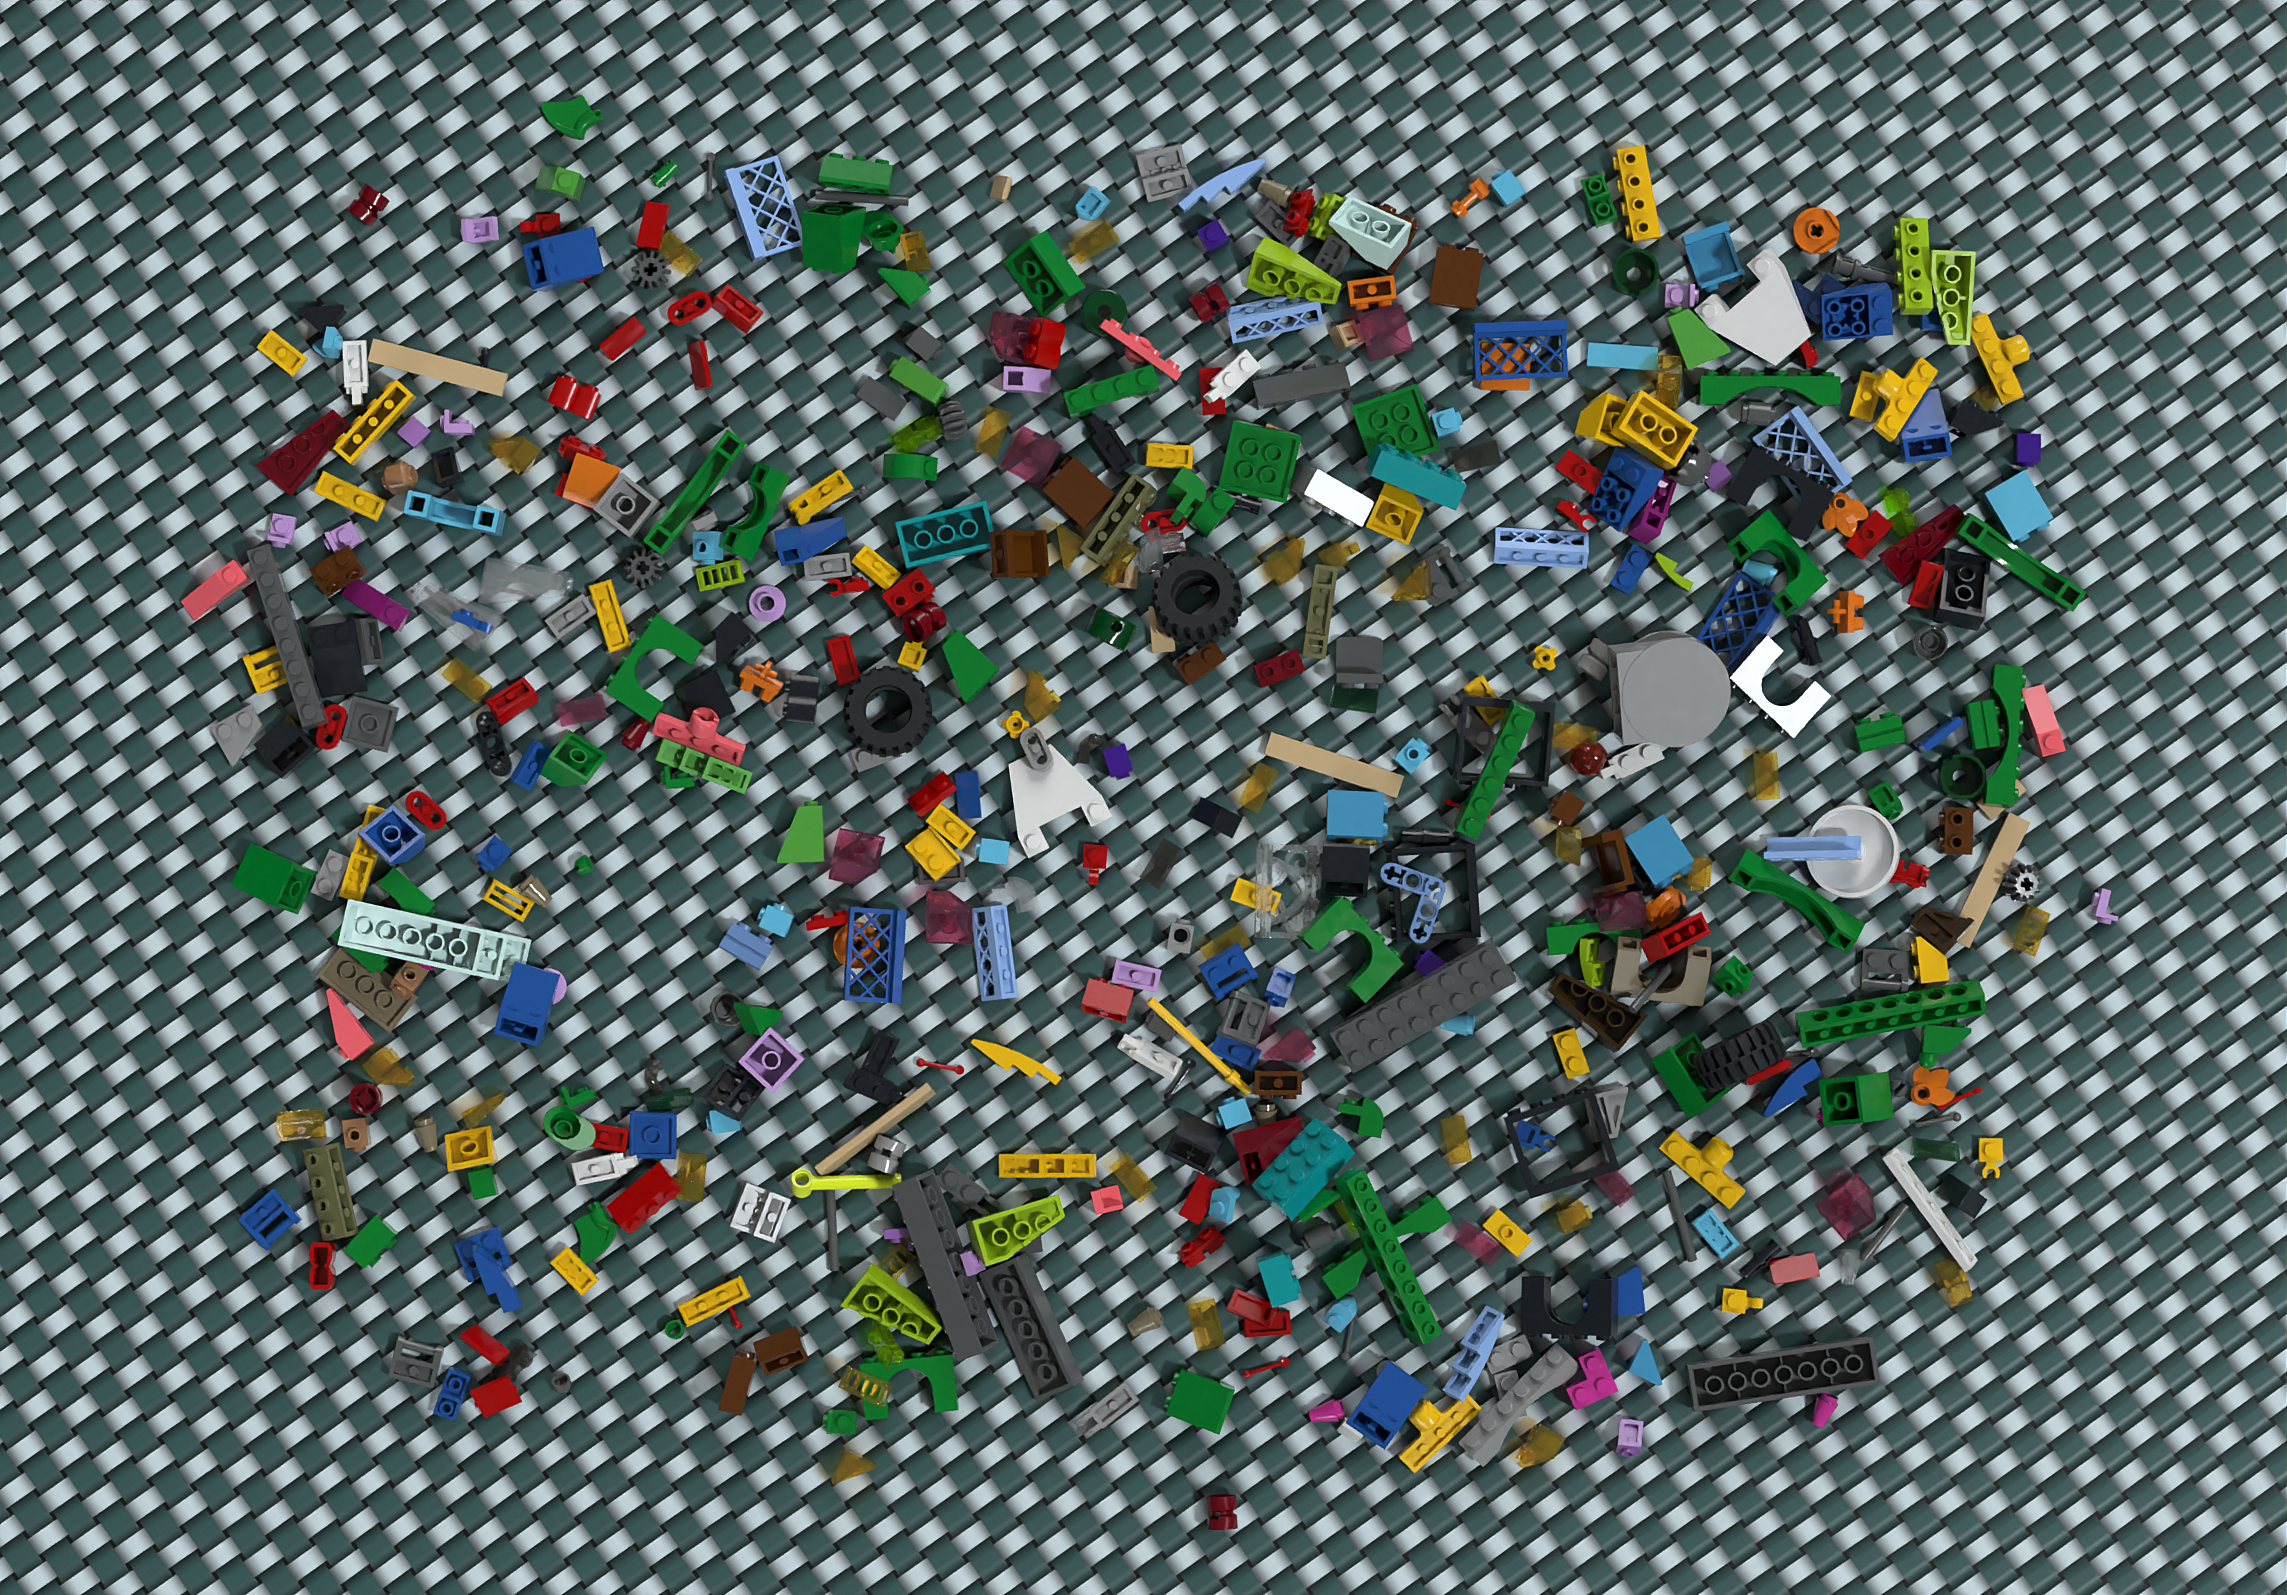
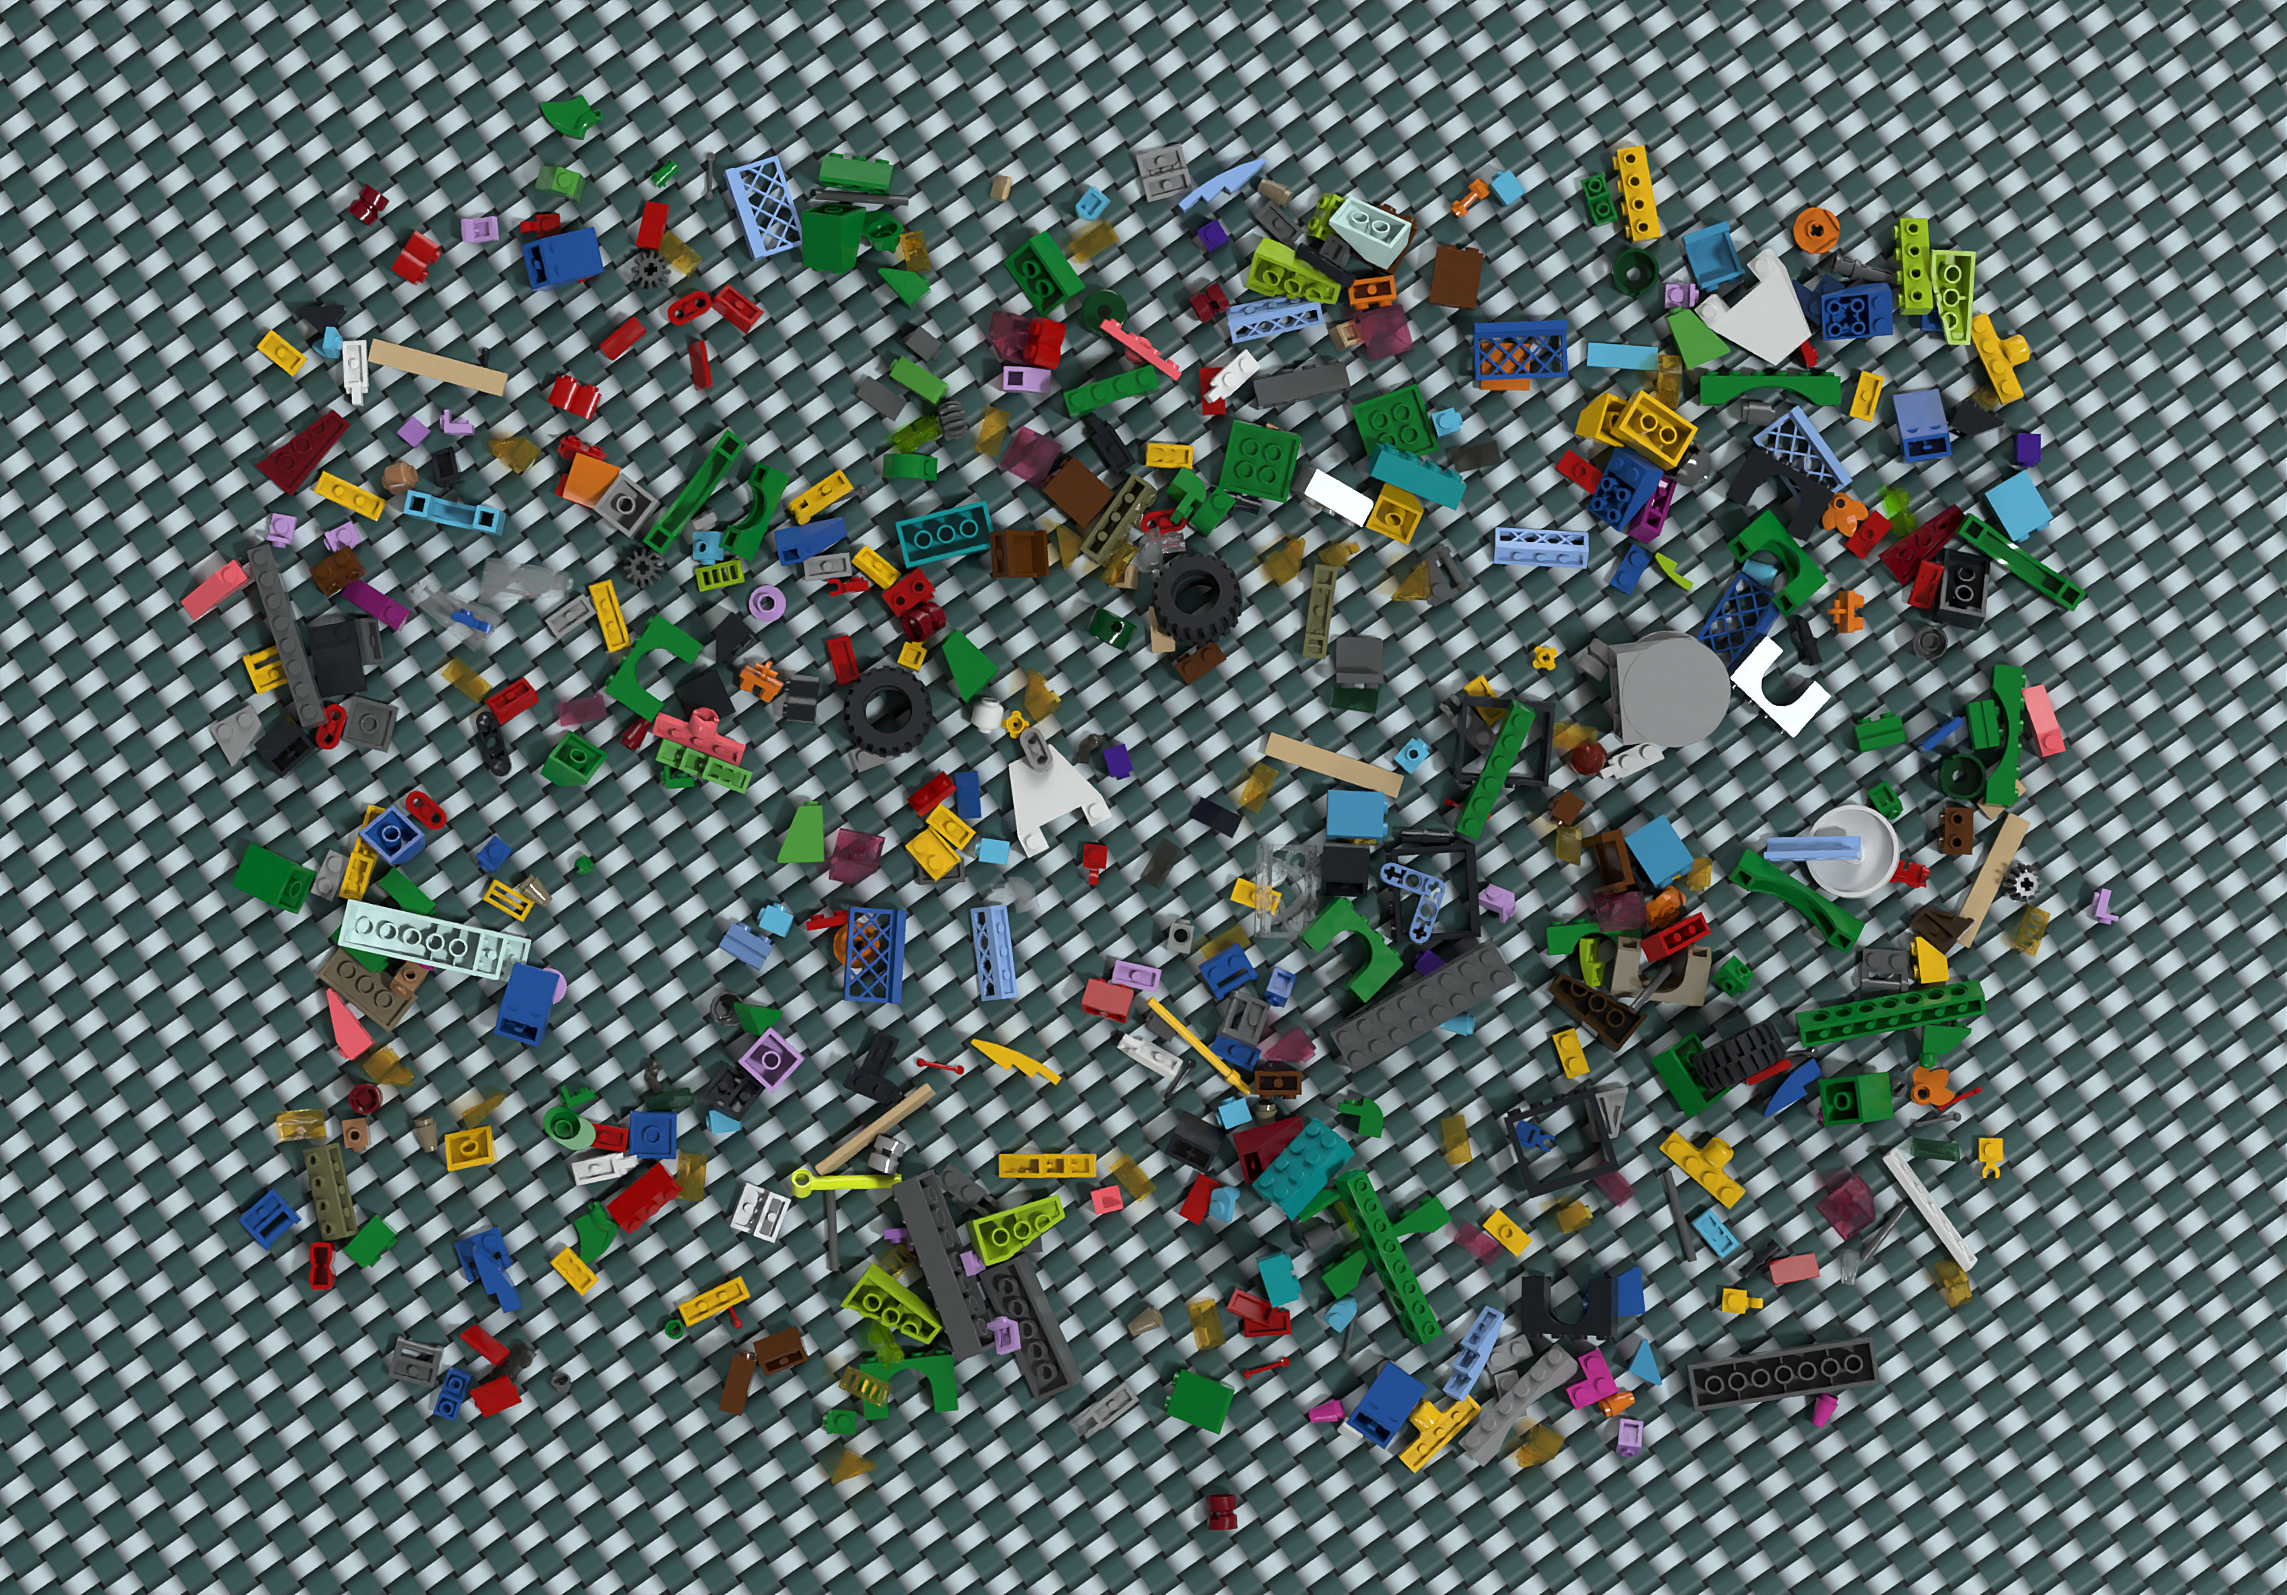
(374, 423): yellow brick -> none
(416, 258): none -> red brick
(482, 1182): green brick -> none
(530, 765): blue plate -> none
(947, 919): clear pink slope -> none
(987, 714): none -> white head
(1005, 1334): none -> lavender bracket
(1208, 1239): red hinge -> none
(1279, 668): dark red brick -> none
(1300, 207): red hinge -> none
(1325, 265): none -> black beam
(1498, 901): none -> lavender bracket
(1569, 510): red plate -> none
(1616, 1403): none -> orange cone
(1718, 476): medium lavender slope -> none
(1766, 776): clear yellow plate -> none
(1901, 396): yellow plate -> none
(1961, 1195): black slope -> none

